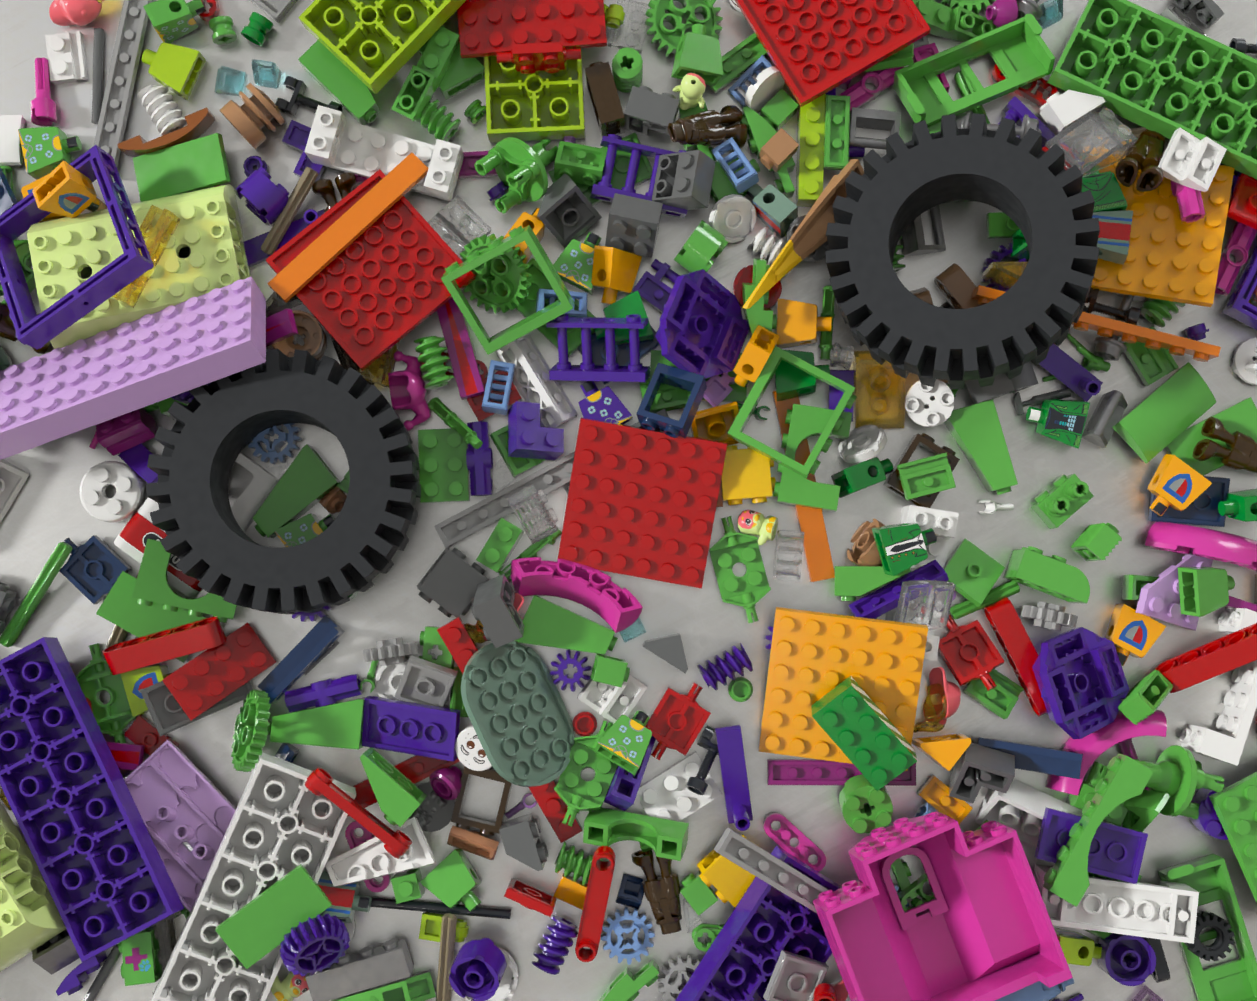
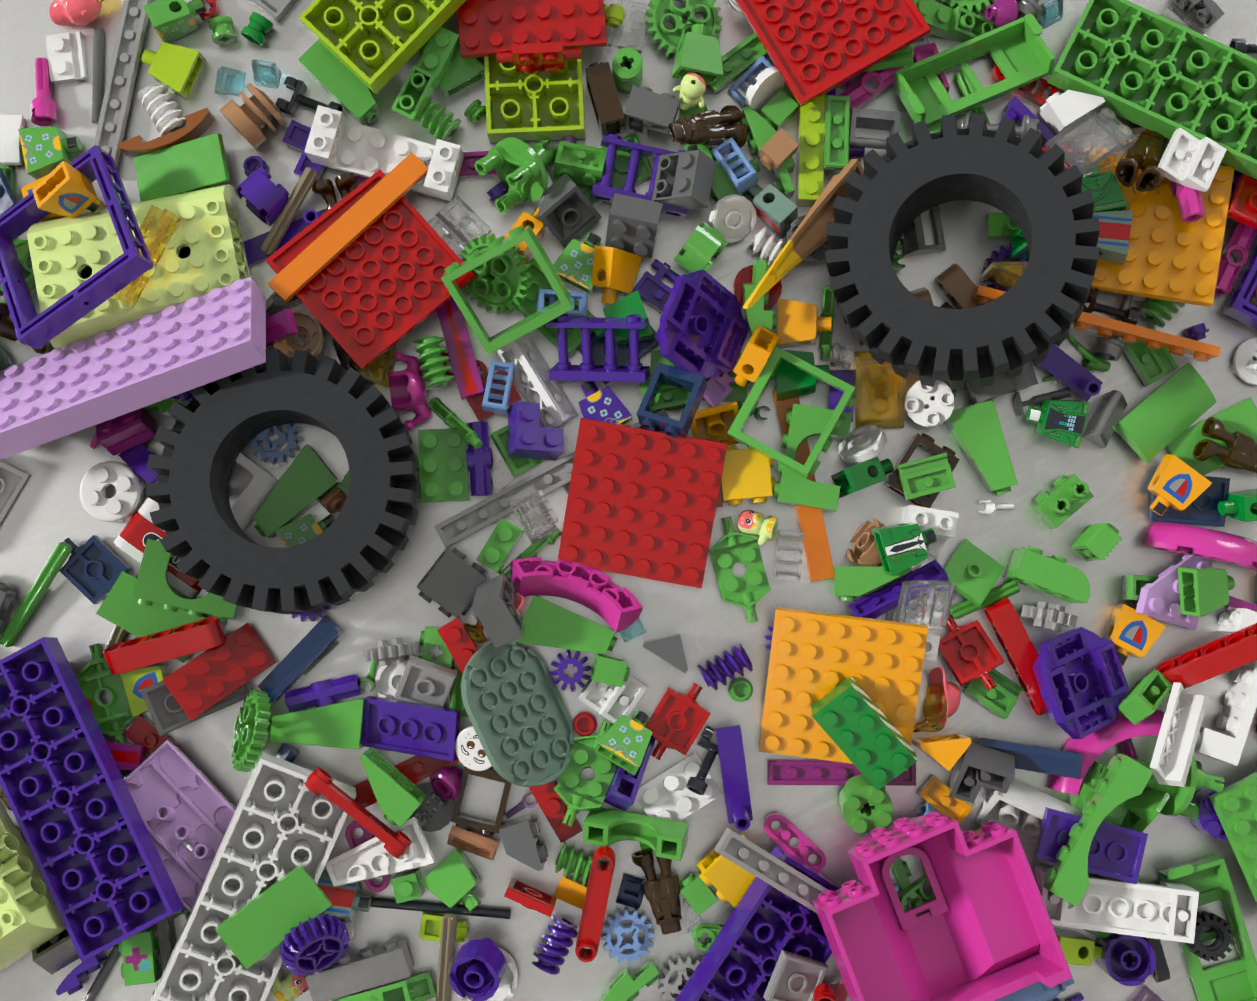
(1178, 736): none -> white fence

